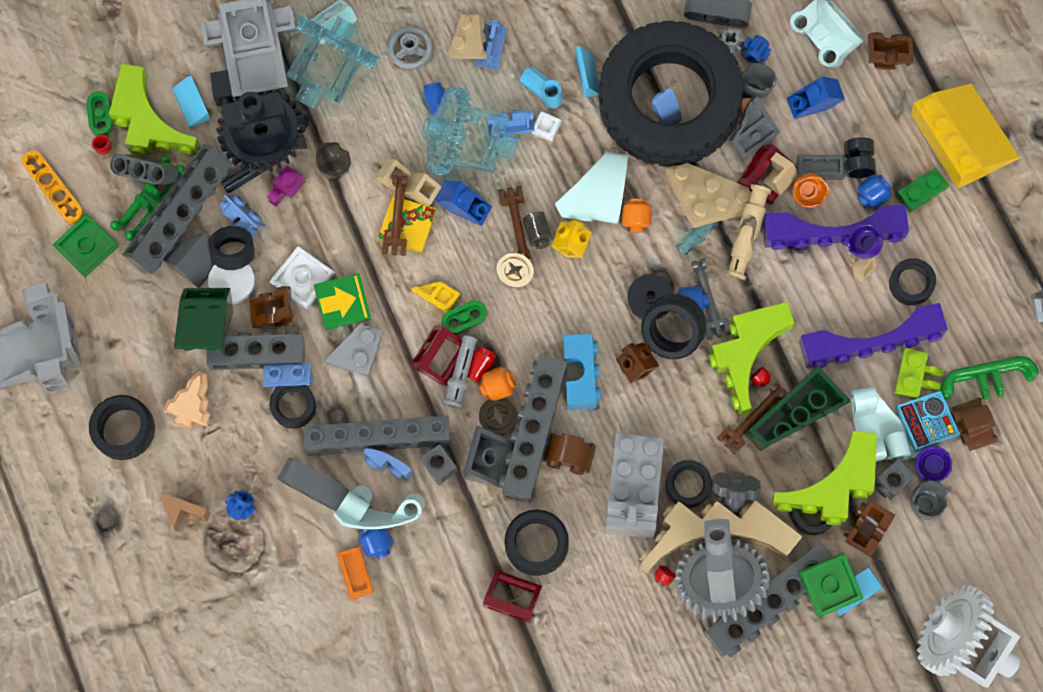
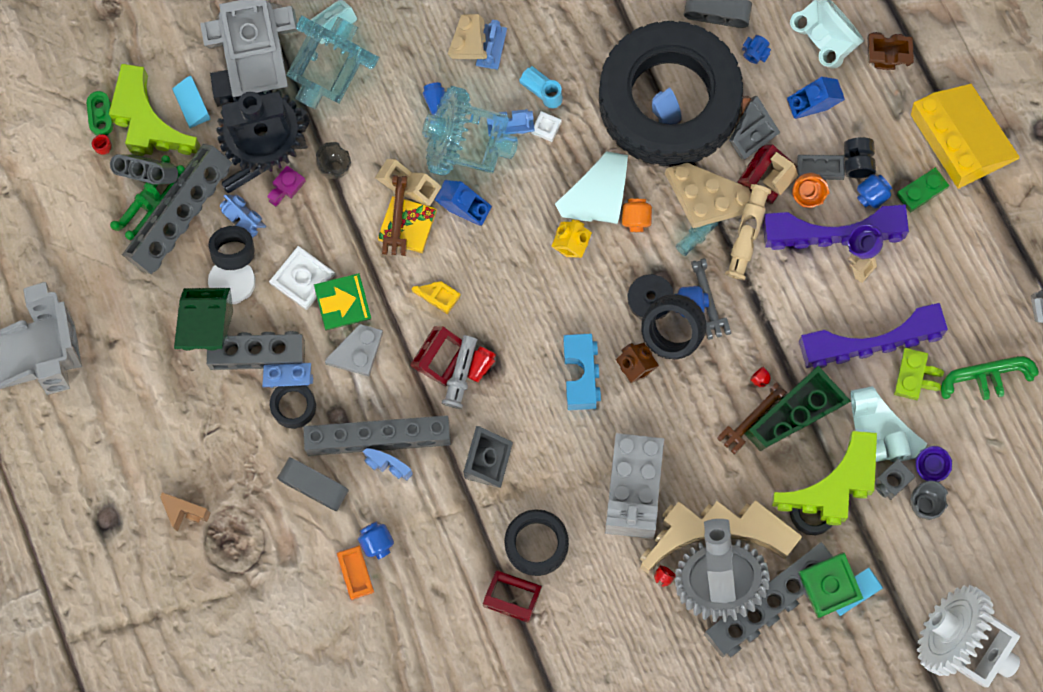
(53, 187): light orange beam -> none
(85, 245): green tile -> none
(109, 407): black tyre -> none
(190, 403): light nougat rock -> none
(191, 259): dark grey slope -> none
(240, 505): blue gear -> none
(272, 308): reddish brown cylinder -> none
(355, 511): light aqua panel -> none
(410, 39): light grey piece -> none
(438, 474): dark grey brick -> none
(463, 316): green plate -> none
(497, 384): orange head -> none
(502, 406): dark brown gear -> none
(513, 200): reddish brown hinge -> none
(514, 278): gear -> none
(524, 487): dark grey brick -> none
(537, 230): clear smoke brick -> none
(569, 452): reddish brown cylinder -> none
(587, 72): medium azure slope -> none
(699, 469): black tyre -> none
(732, 36): light grey gear -> none
(735, 489): dark grey plant -> none
(752, 334): lime arch -> none
(758, 80): dark grey hair -> none
(869, 527): reddish brown cylinder -> none
(921, 266): black tyre -> none
(927, 421): tile -> none
(976, 424): reddish brown cylinder -> none

